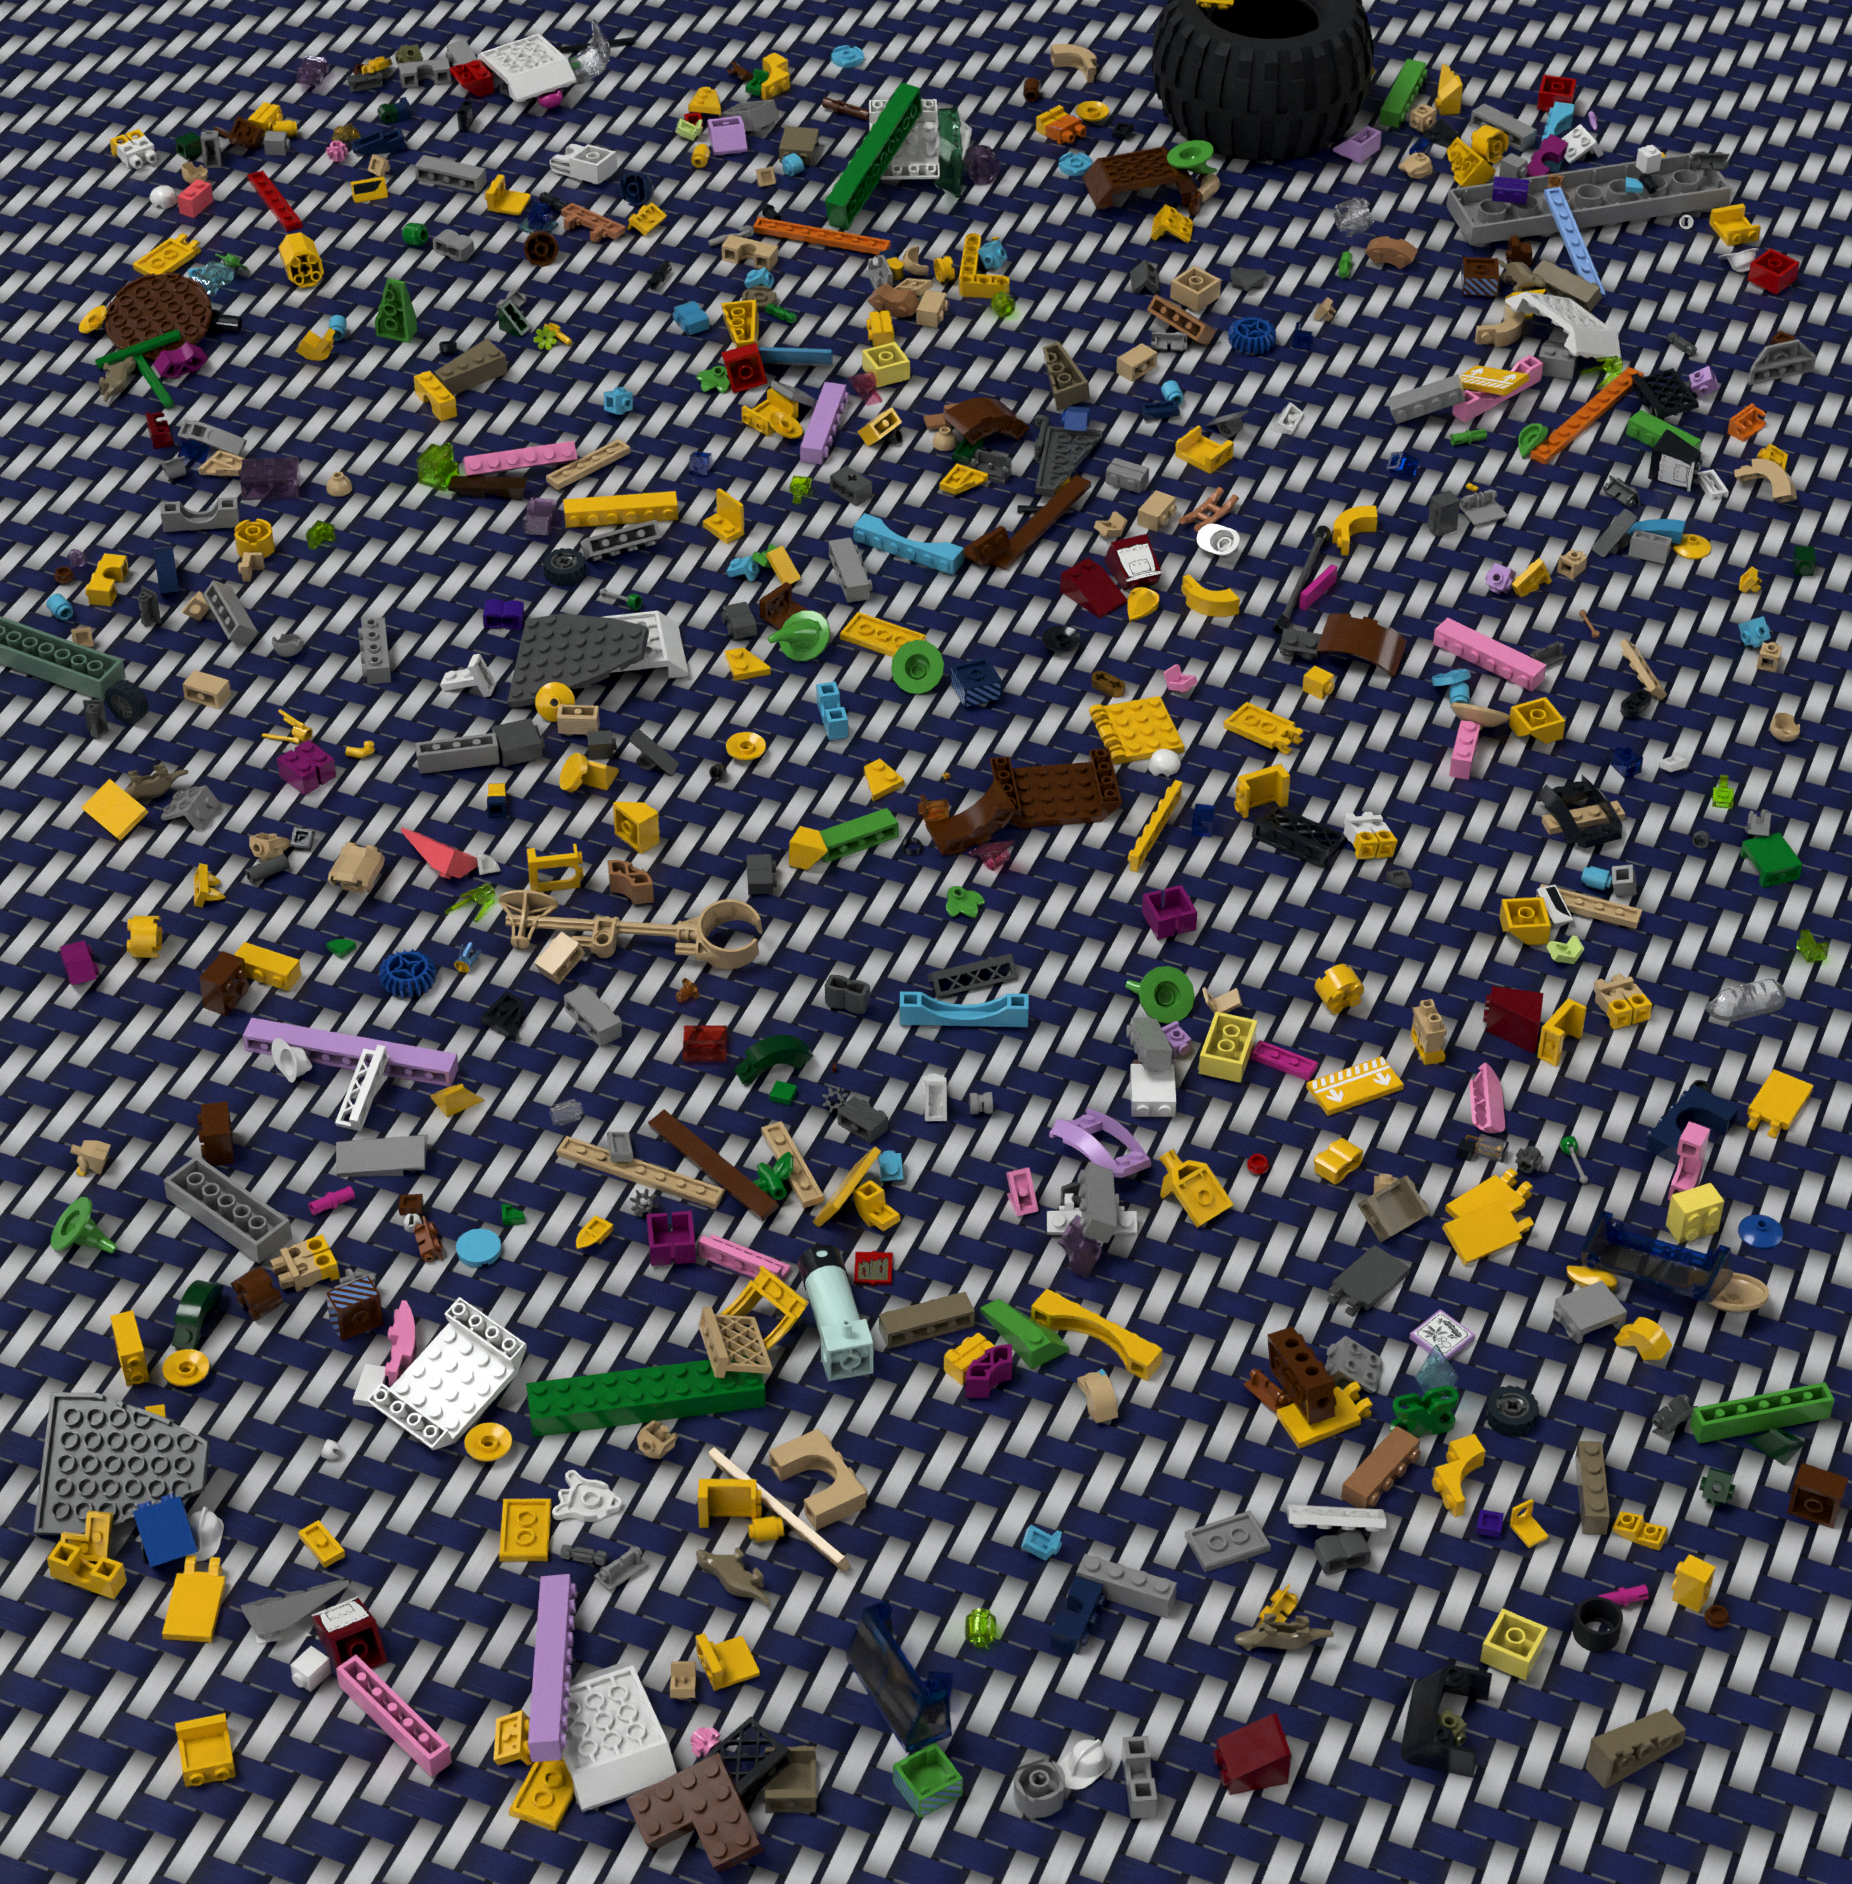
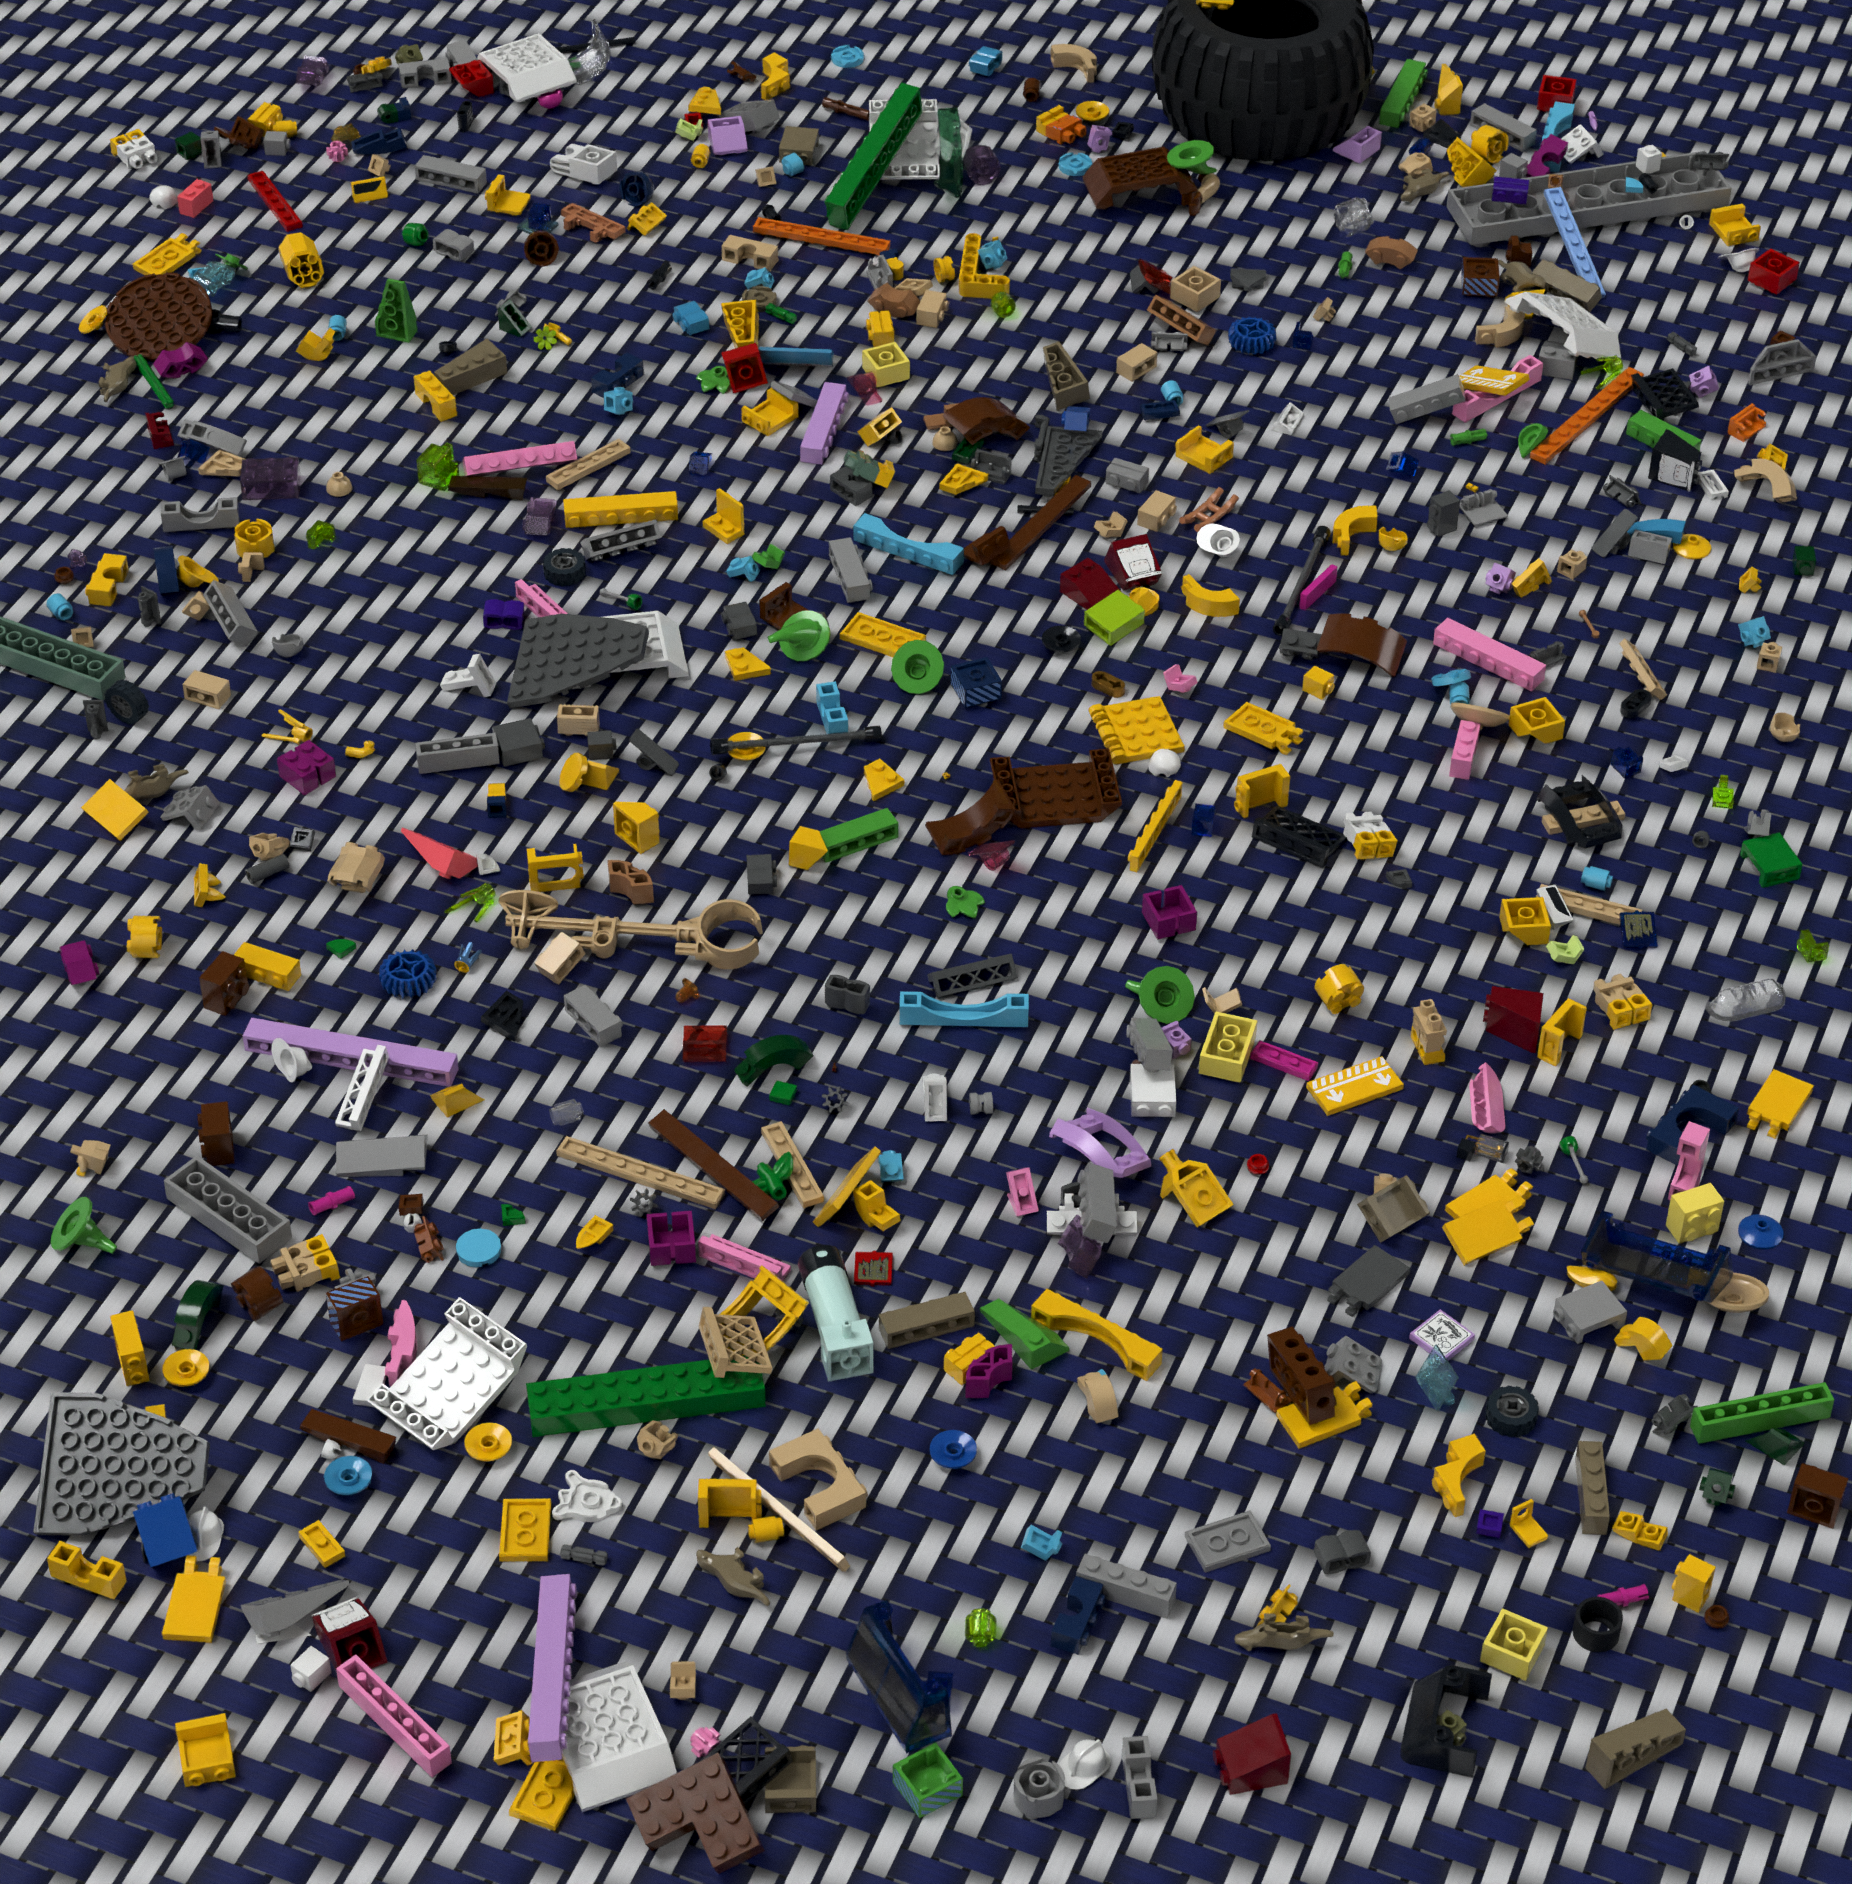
(96, 1538): yellow plate -> none
(139, 348): green axle -> none
(191, 173): tan hair -> none
(192, 573): none -> yellow piece
(348, 1475): none -> dark azure dish
(353, 1435): none -> reddish brown slope
(374, 651): light grey brick -> none
(537, 600): none -> bright pink fence
(553, 691): yellow dish -> none
(555, 202): black pin -> none
(619, 1147): light grey tile -> none
(621, 1569): light grey hinge -> none
(627, 370): none -> dark blue arch
(722, 746): none -> dark grey hose
(726, 1661): yellow bracket -> none
(746, 231): light grey piece -> none
(754, 85): green bracket -> none
(783, 565): yellow tile -> none
(785, 425): yellow dish -> none
(799, 486): clear neon green plate -> none
(862, 1119): dark grey brick -> none
(869, 468): none -> sand green hips
(911, 264): tan helmet -> none
(913, 840): black axle -> none
(933, 810): clear orange bracket -> none
(953, 1449): none -> blue dish
(985, 61): none -> dark azure brick
(1096, 134): none -> lavender brick
(1114, 617): none -> lime brick
(1155, 276): none -> clear red slope
(1170, 220): yellow bracket -> none
(1326, 1517): white plate -> none
(1338, 1160): yellow brick -> none
(1381, 1469): medium nougat brick -> none
(1393, 539): none -> yellow hair
(1421, 186): none -> dark tan animal
(1426, 1412): green piece -> none
(1624, 880): light grey brick -> none
(1638, 930): none -> piece

